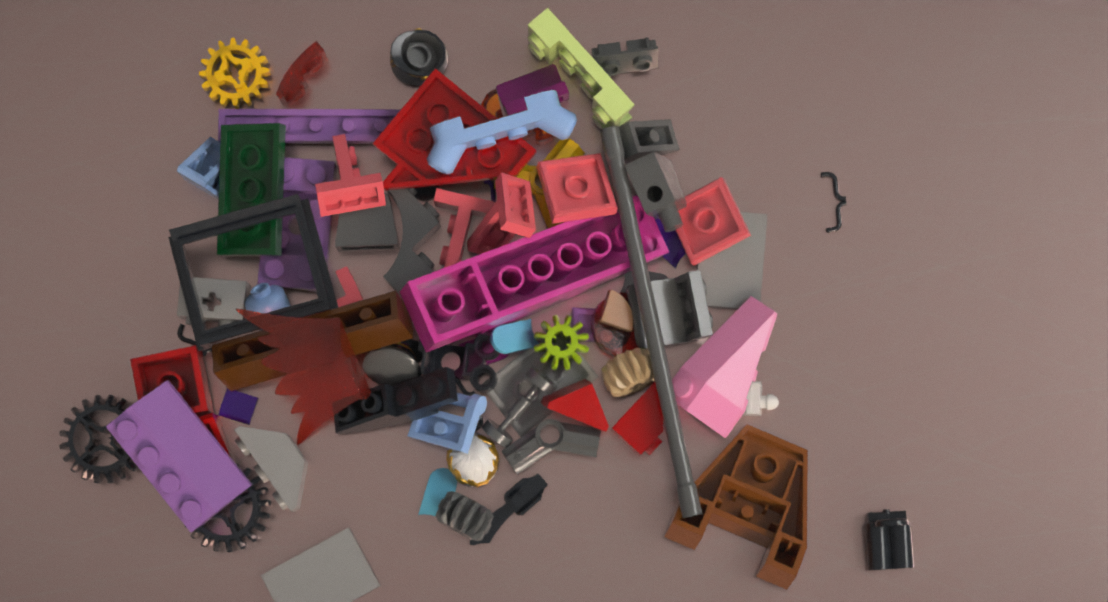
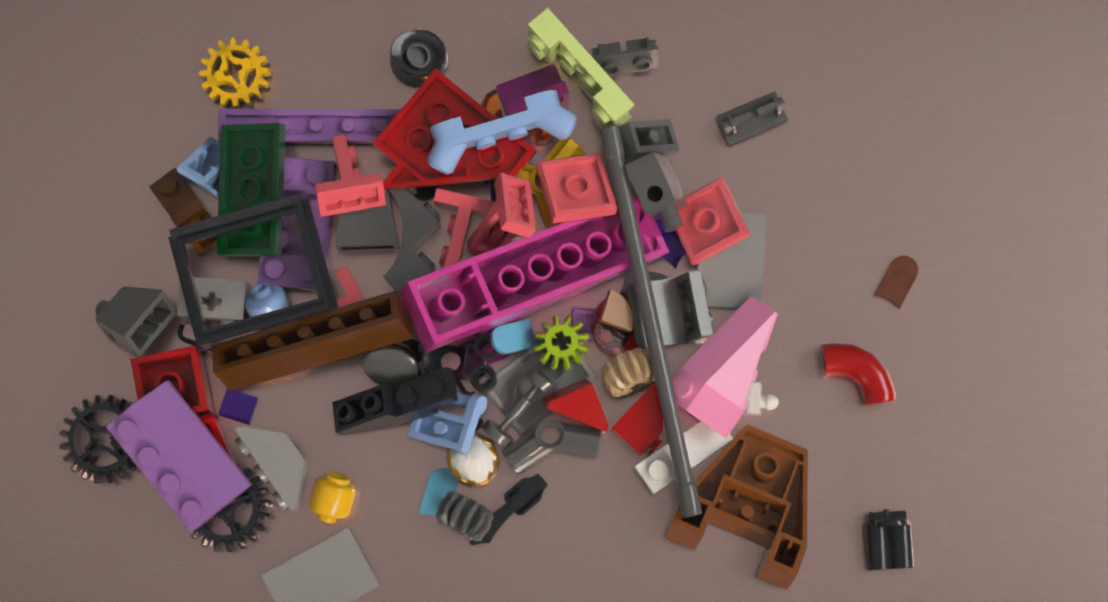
(134, 317): none -> dark grey torso
(182, 205): none -> reddish brown bracket
(293, 83): clear red slope -> none
(317, 363): clear red piece -> none
(332, 497): none -> yellow head
(700, 442): none -> white slope
(752, 117): none -> dark grey hinge
(839, 197): black piece -> none
(862, 368): none -> red cylinder
(898, 280): none -> copper piece

